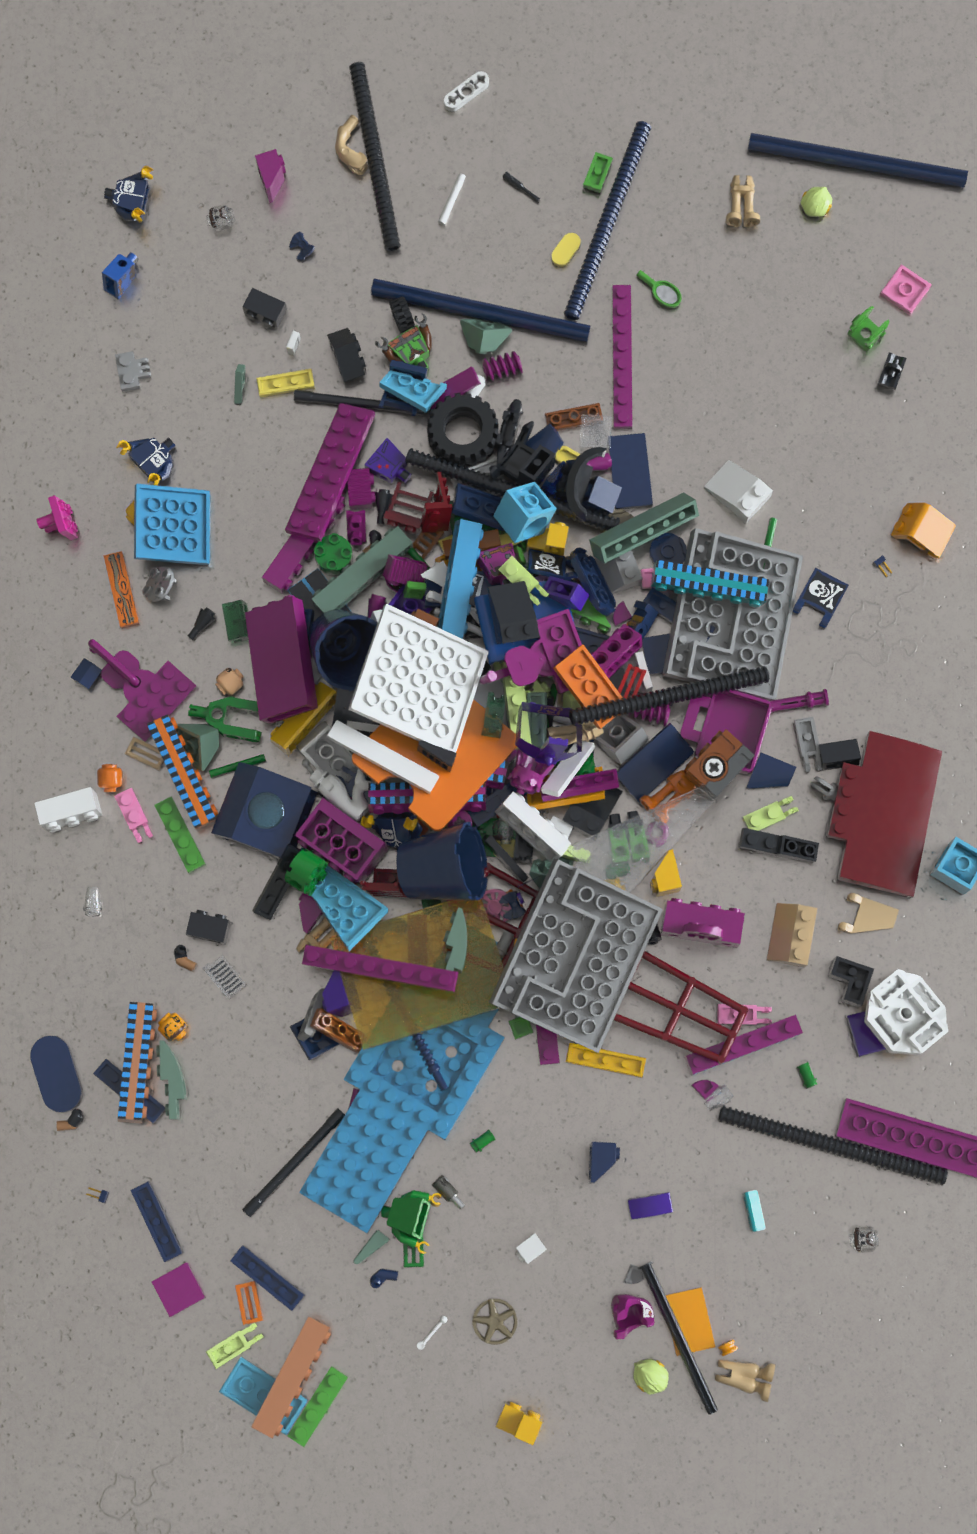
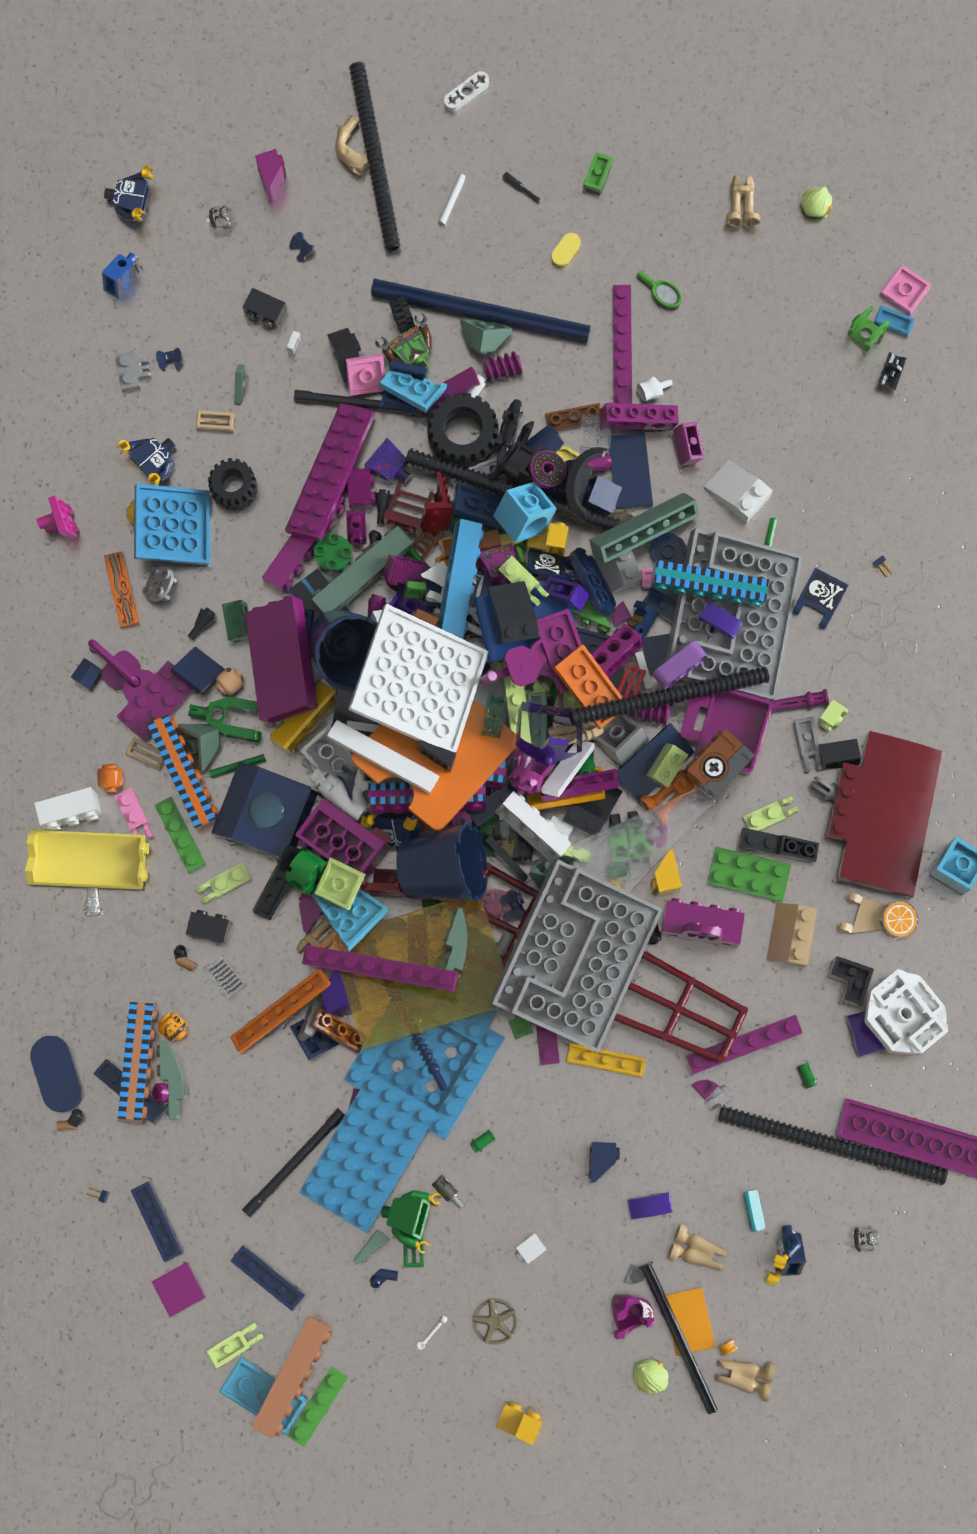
(86, 859): none -> light yellow cylinder
(160, 1092): none -> magenta tile
(163, 357): none -> dark blue piece
(197, 670): none -> dark blue tile
(215, 421): none -> tan tile
(225, 882): none -> yellowish green hinge
(226, 470): none -> black tyre
(257, 1303): orange tile -> none
(280, 1010): none -> orange tile
(285, 382): light yellow tile -> none
(339, 883): none -> yellowish green tile
(365, 374): none -> bright pink tile
(381, 835): none -> dark red tile
(557, 467): none -> tile
(607, 220): dark blue piece -> none
(639, 416): none -> magenta brick
(652, 388): none -> white piece
(667, 765): none -> yellowish green brick
(679, 665): none -> medium lavender beam
(688, 443): none -> magenta brick
(699, 1251): none -> tan piece
(720, 619): none -> dark purple slope
(727, 1015): bright pink hinge -> none
(749, 874): none -> bright green plate
(770, 773): dark blue slope -> none
(790, 1255): none -> dark blue torso
(832, 715): none -> yellowish green brick
(858, 160): dark blue axle -> none
(898, 322): none -> dark azure tile
(899, 919): none -> tile
(924, 528): piece -> none

